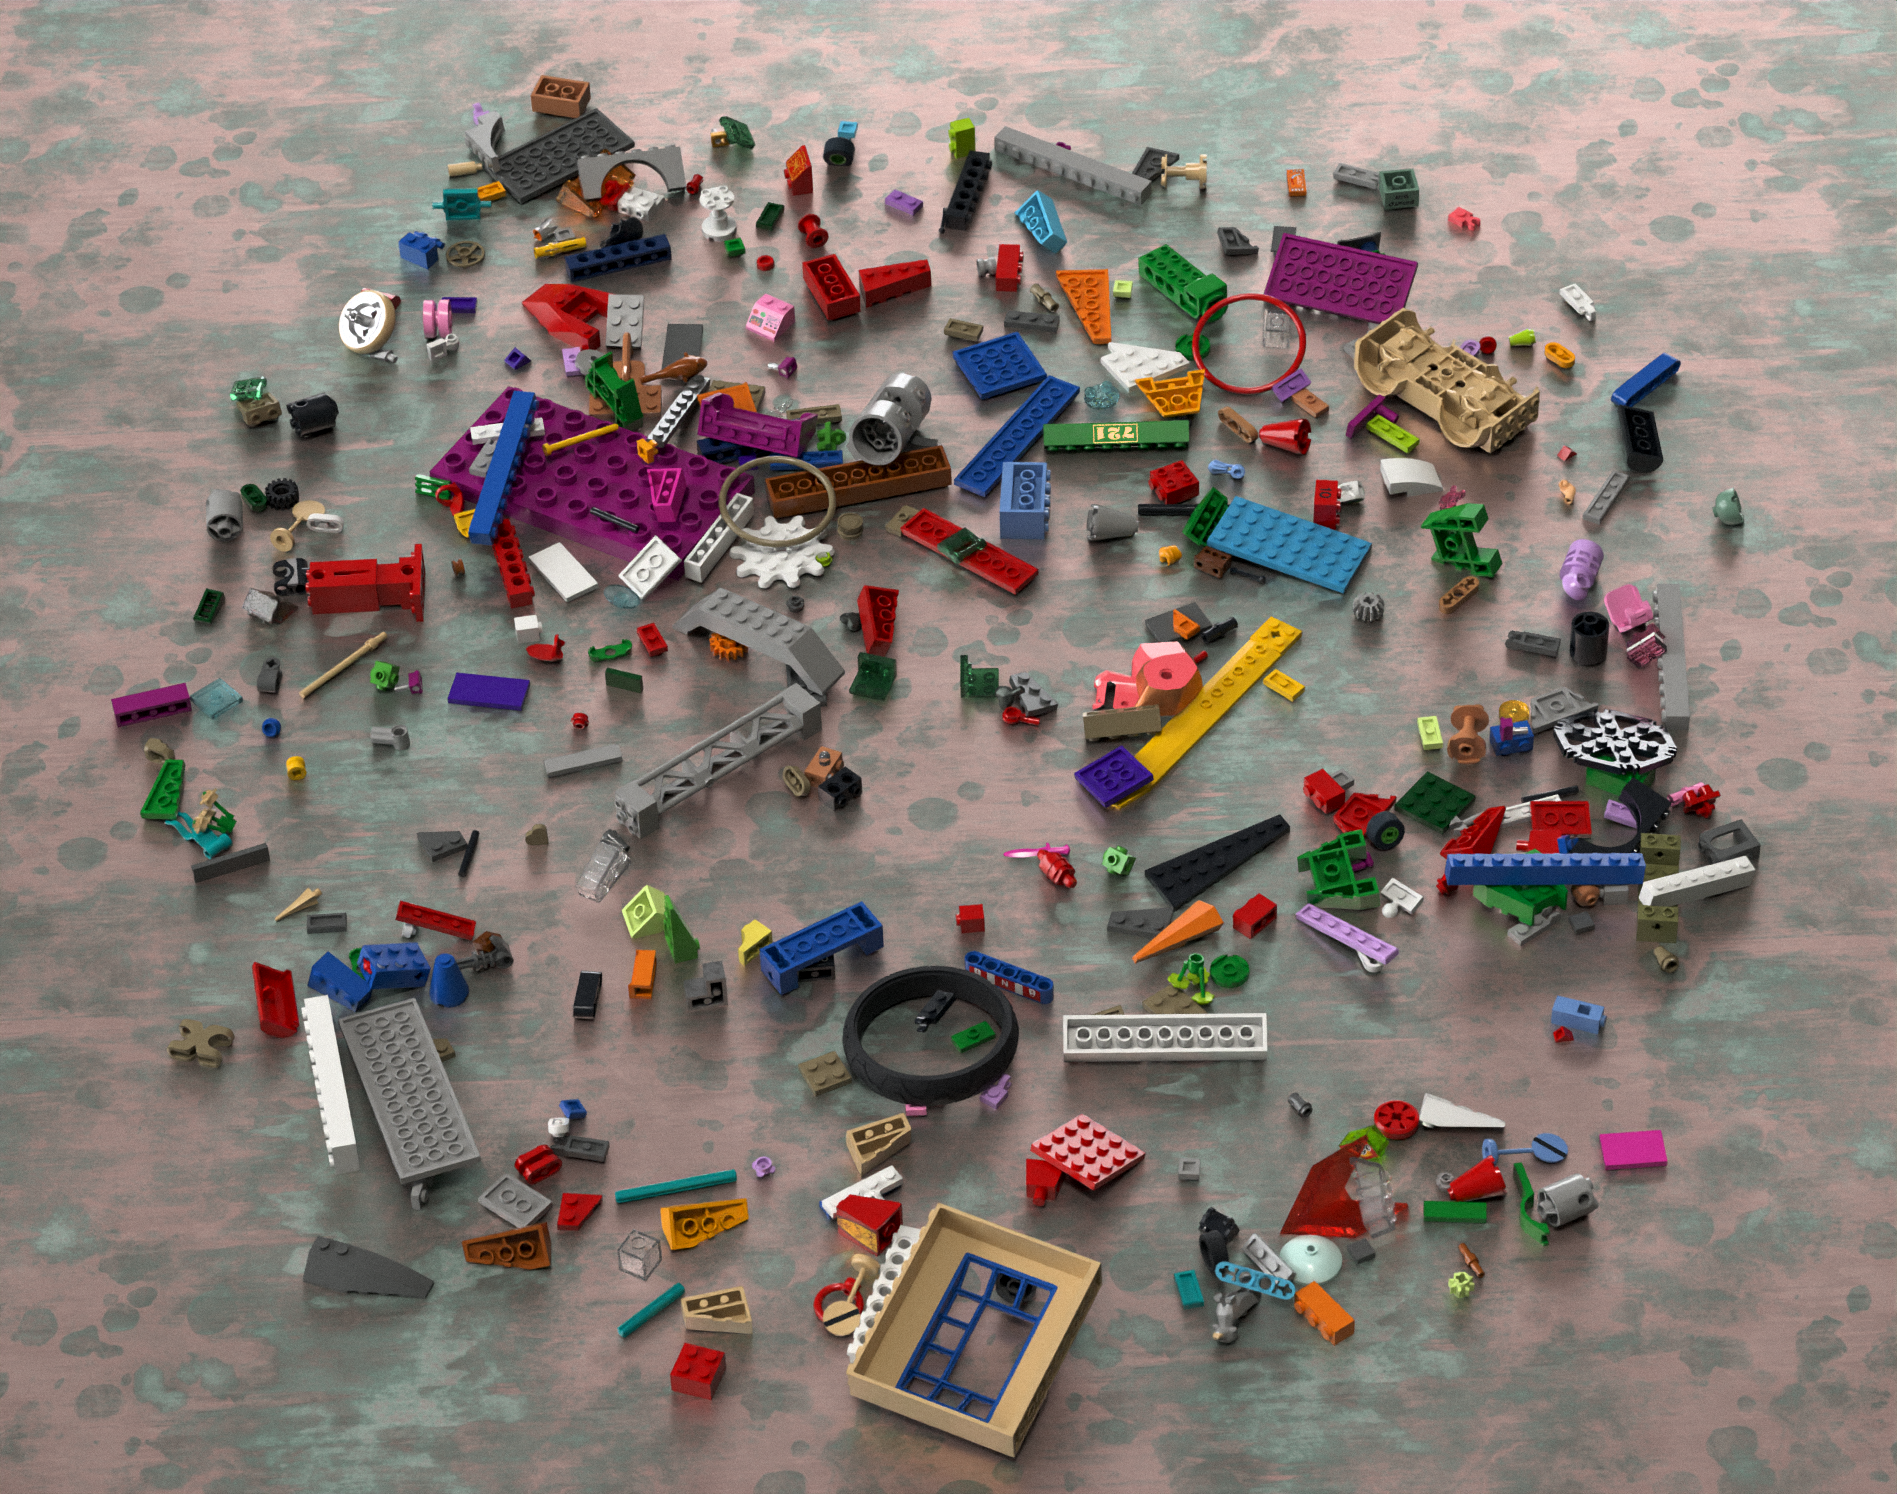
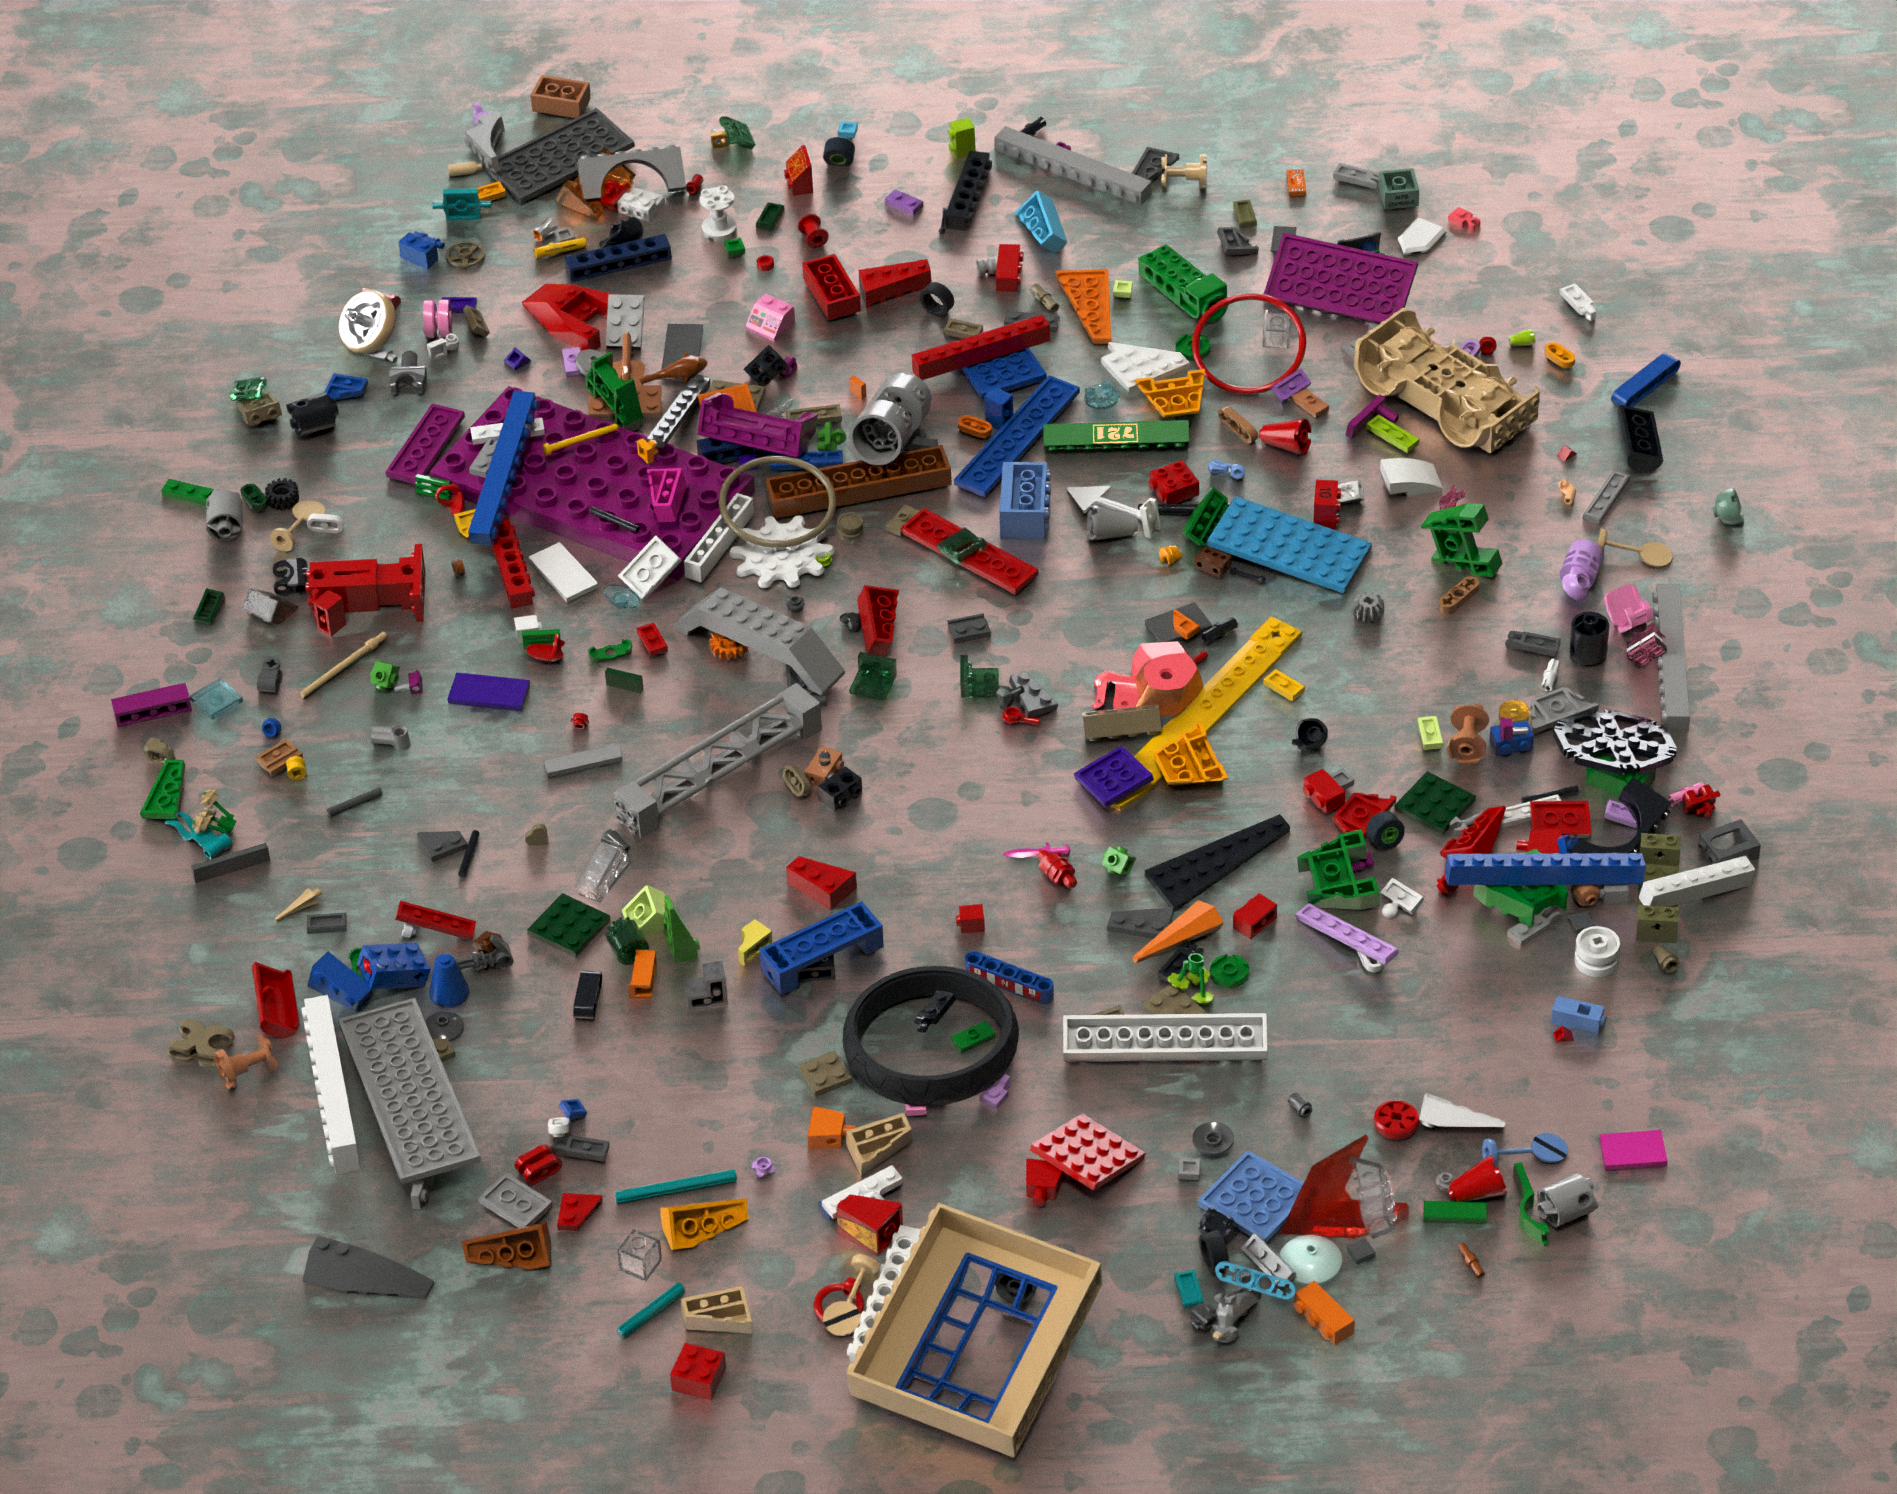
(186, 492): none -> green plate
(237, 1064): none -> nougat piece
(275, 758): none -> medium nougat plate
(328, 611): none -> red brick
(345, 386): none -> blue wing
(354, 801): none -> dark grey bar
(408, 374): none -> dark grey connector
(425, 443): none -> magenta plate
(445, 1025): none -> dark grey dish
(476, 321): none -> dark tan plate
(539, 637): none -> green tile
(568, 925): none -> dark green plate
(625, 939): none -> clear green gear
(765, 366): none -> black brick
(821, 881): none -> red wedge
(827, 1129): none -> orange torso
(857, 387): none -> orange tile
(942, 293): none -> black tyre
(969, 628): none -> dark grey plate
(974, 426): none -> orange plate
(981, 347): none -> red brick
(998, 407): none -> blue brick
(1032, 128): none -> black pin
(1094, 495): none -> white piece
(1175, 963): none -> black hinge
(1189, 759): none -> light orange wedge
(1203, 1316): none -> dark grey gear
(1213, 1138): none -> dark grey dish
(1244, 213): none -> olive tile
(1254, 1195): none -> medium blue plate
(1310, 734): none -> black hat
(1375, 1145): clear neon green slope -> none
(1420, 236): none -> white tile
(1461, 1284): yellowish green gear -> none
(1550, 675): none -> white axle
(1597, 951): none -> white wheel
(1651, 553): none -> tan piece

